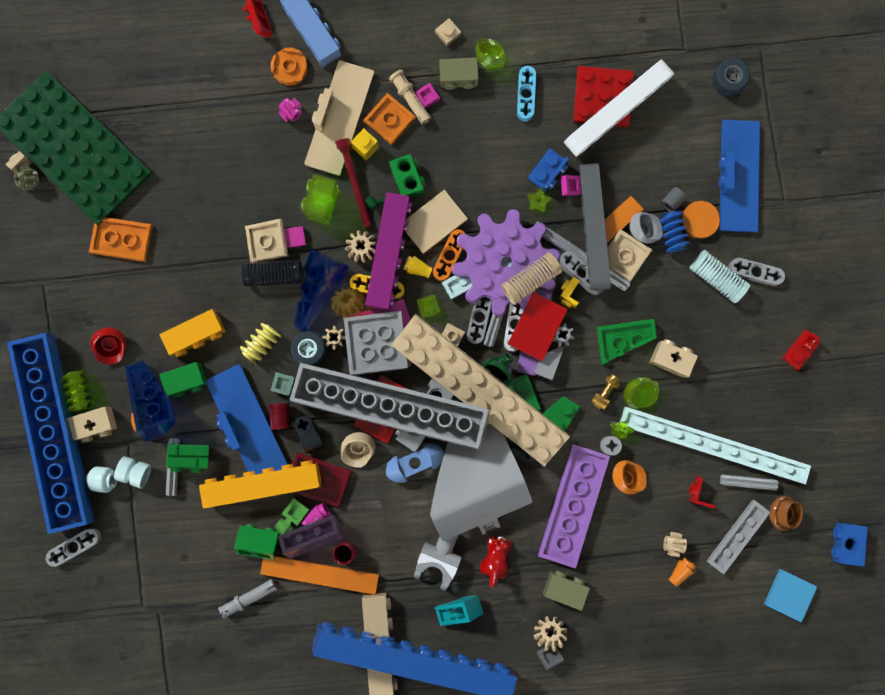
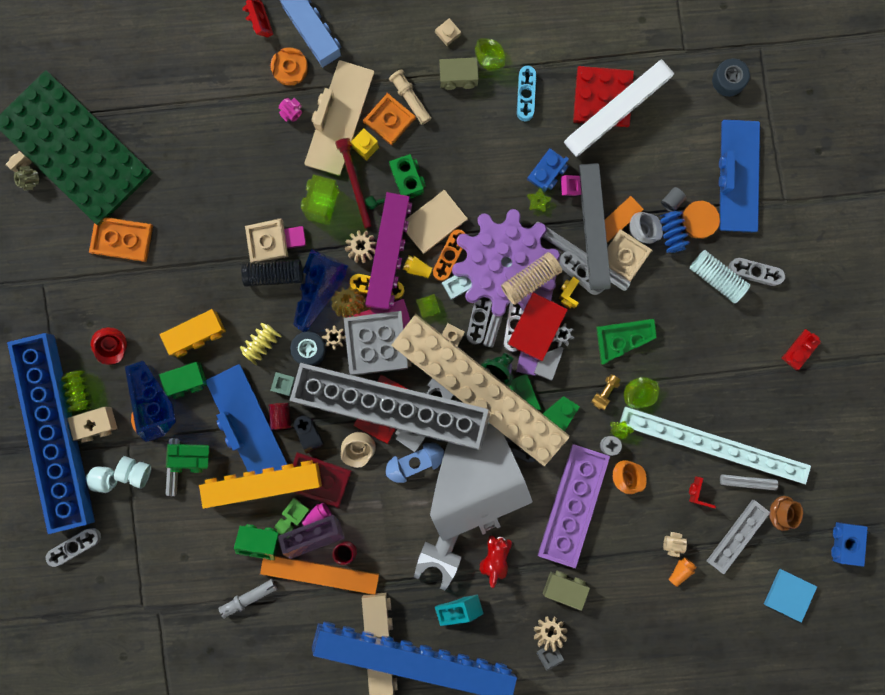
(427, 95): dark pink tile -> none
(662, 359): tan brick -> none

